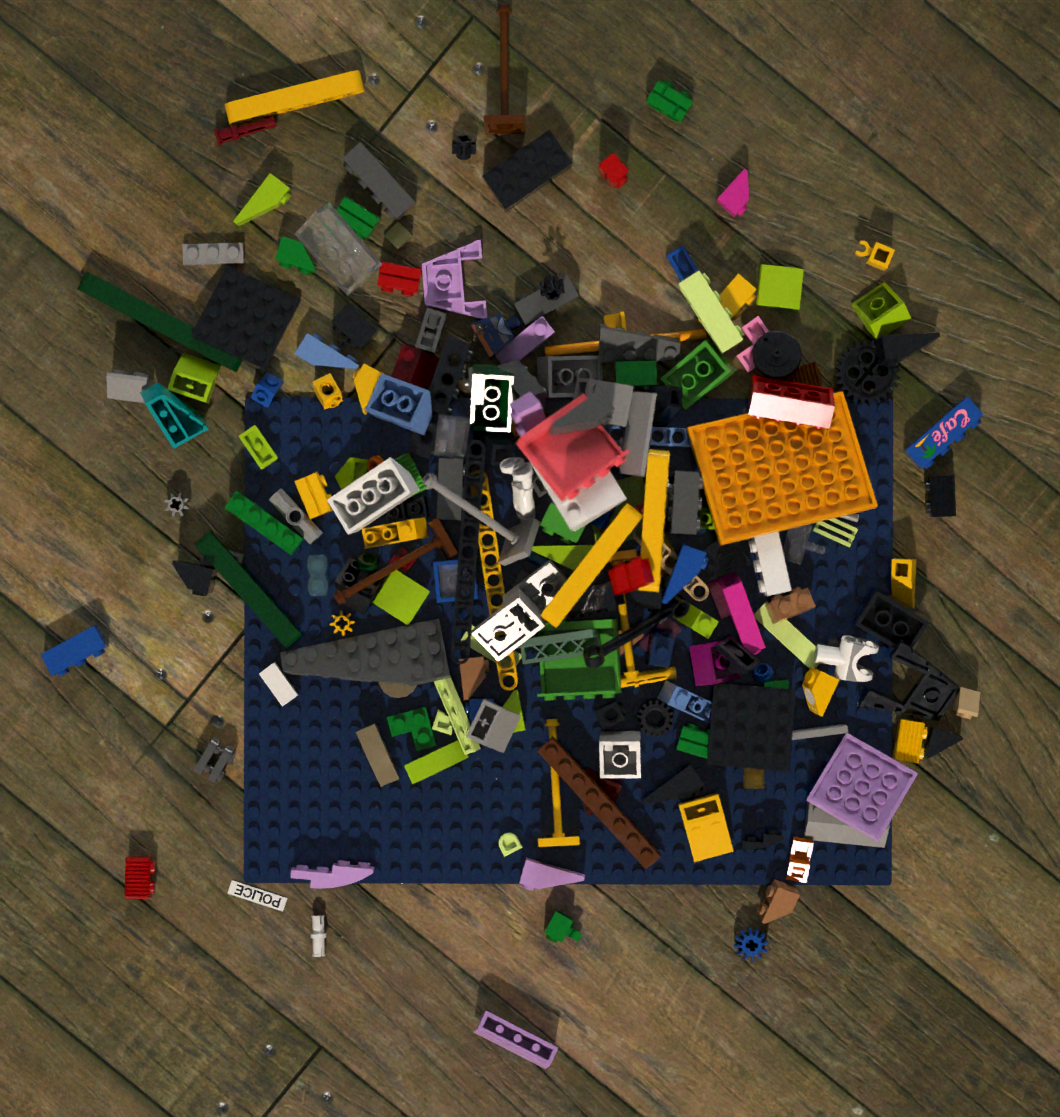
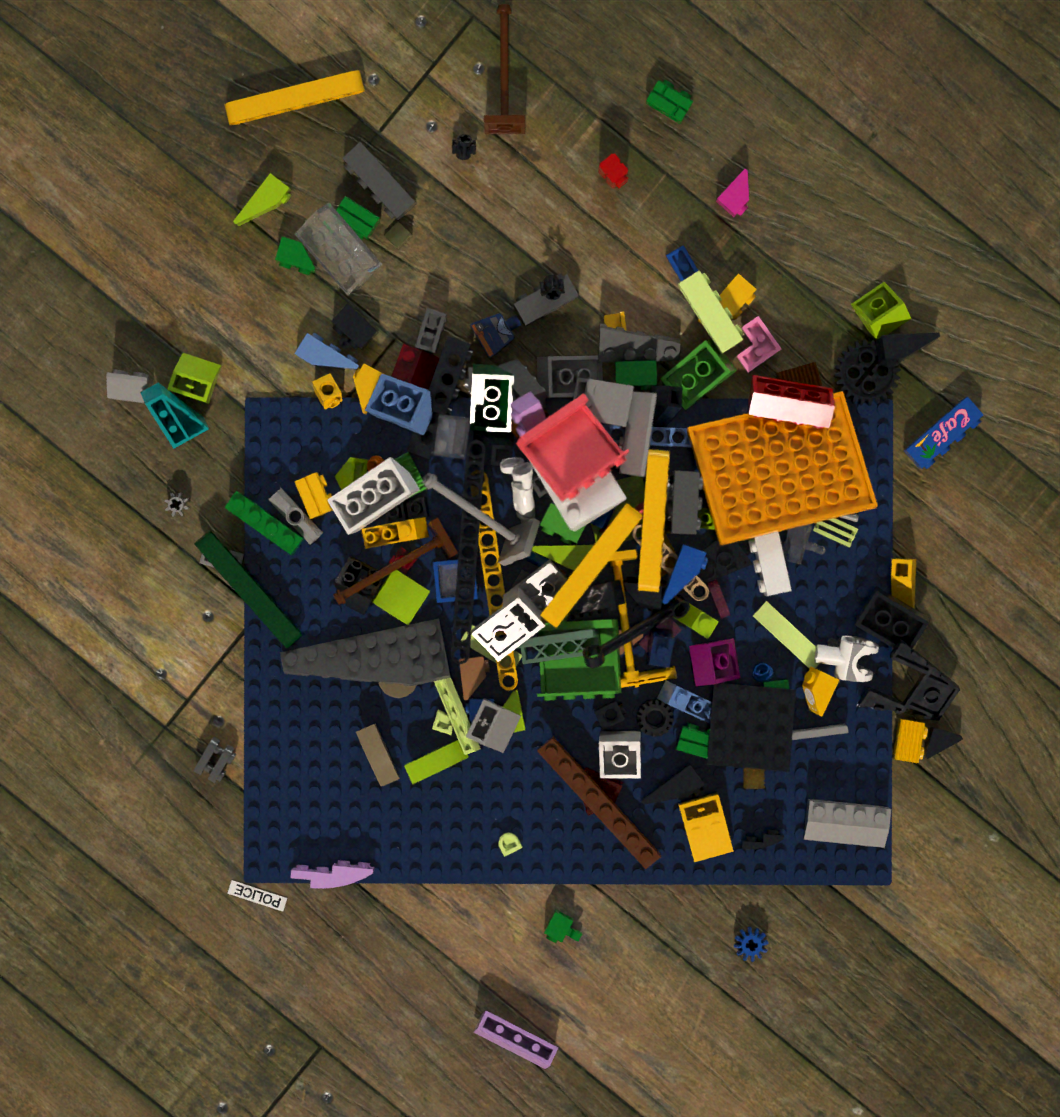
(74, 651): blue brick -> none
(139, 877): red brick -> none
(152, 318): dark green beam -> none
(196, 577): black slope -> none
(213, 253): light grey plate -> none
(235, 131): dark red pin -> none
(245, 318): black plate -> none
(258, 447): lime plate -> none
(266, 389): blue bracket -> none
(278, 684): white slope -> none
(318, 569): clear light blue brick -> none
(318, 935): white pin -> none
(346, 627): yellow gear -> none
(367, 562): dark green tile -> none
(399, 278): red brick -> none
(414, 721): green plate -> none
(445, 282): lavender wing -> none
(451, 476): dark grey brick -> none
(526, 341): lavender slope -> none
(527, 171): black brick -> none
(544, 875): lavender slope -> none
(558, 837): yellow tile -> none
(587, 415): dark grey slope -> none
(593, 345): light orange piece -> none
(630, 576): red brick -> none
(739, 657): black slope -> none
(741, 613): dark pink slope -> none
(776, 355): black wheel -> none
(778, 902): medium nougat slope -> none
(779, 287): lime slope -> none
(791, 605): medium nougat brick -> none
(799, 859): slope -> none
(862, 787): lavender plate -> none
(878, 256): yellow brick -> none
(941, 496): black brick -> none
(966, 703): tan slope -> none

